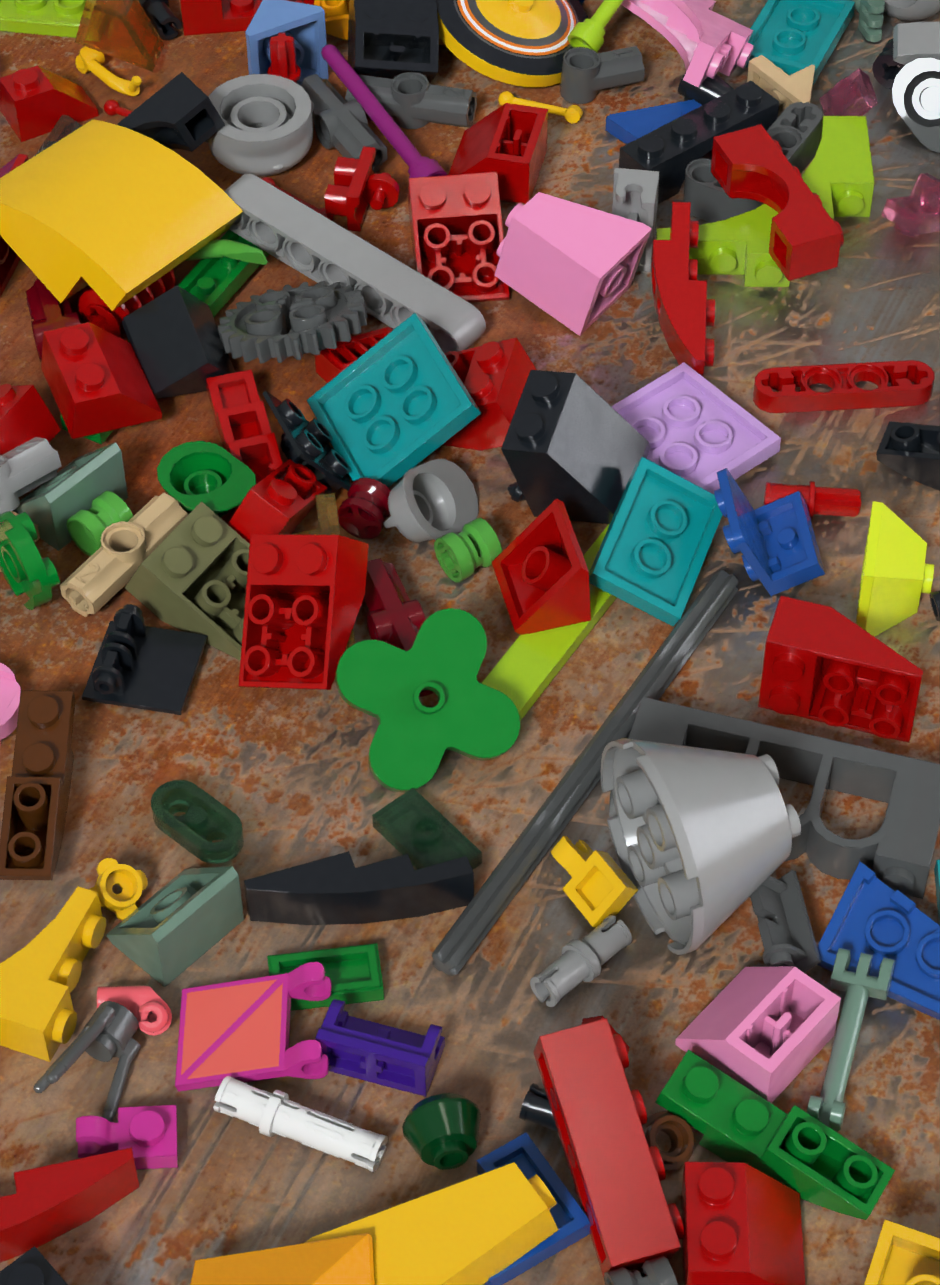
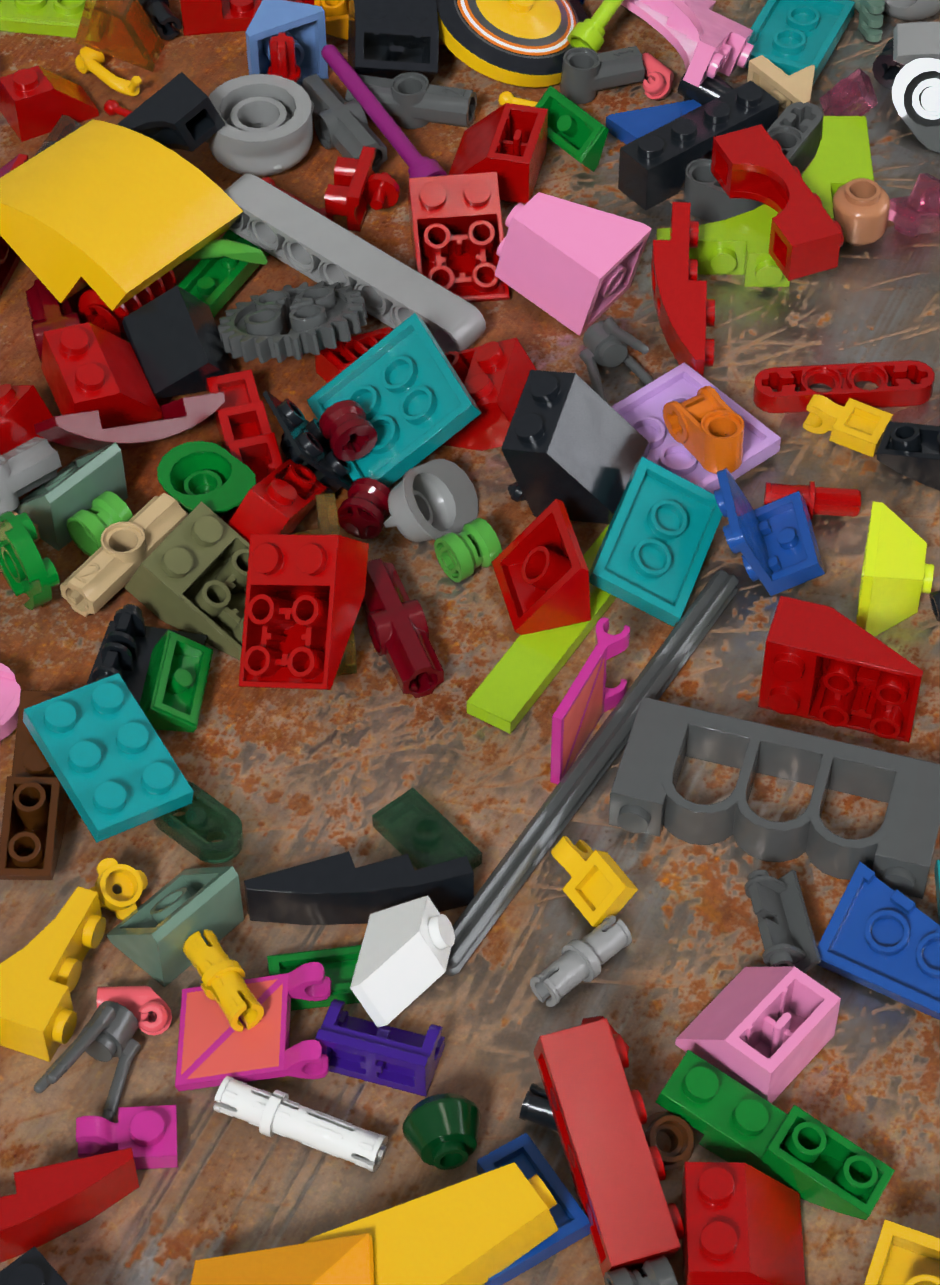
(85, 429): none -> slope
(107, 757): none -> teal plate
(175, 683): none -> green slope
(223, 980): none -> yellow pin
(348, 430): none -> dark red wheel
(401, 957): none -> white slope
(412, 736): green plant -> none
(573, 128): none -> green slope
(586, 700): none -> dark pink flag
(608, 346): none -> dark grey plant
(637, 199): light grey hinge -> none
(659, 78): none -> coral arm
(694, 831): light grey cone -> none
(707, 430): none -> orange piece
(851, 426): none -> yellow plate
(858, 987): sand green hinge -> none
(861, 211): none -> nougat head

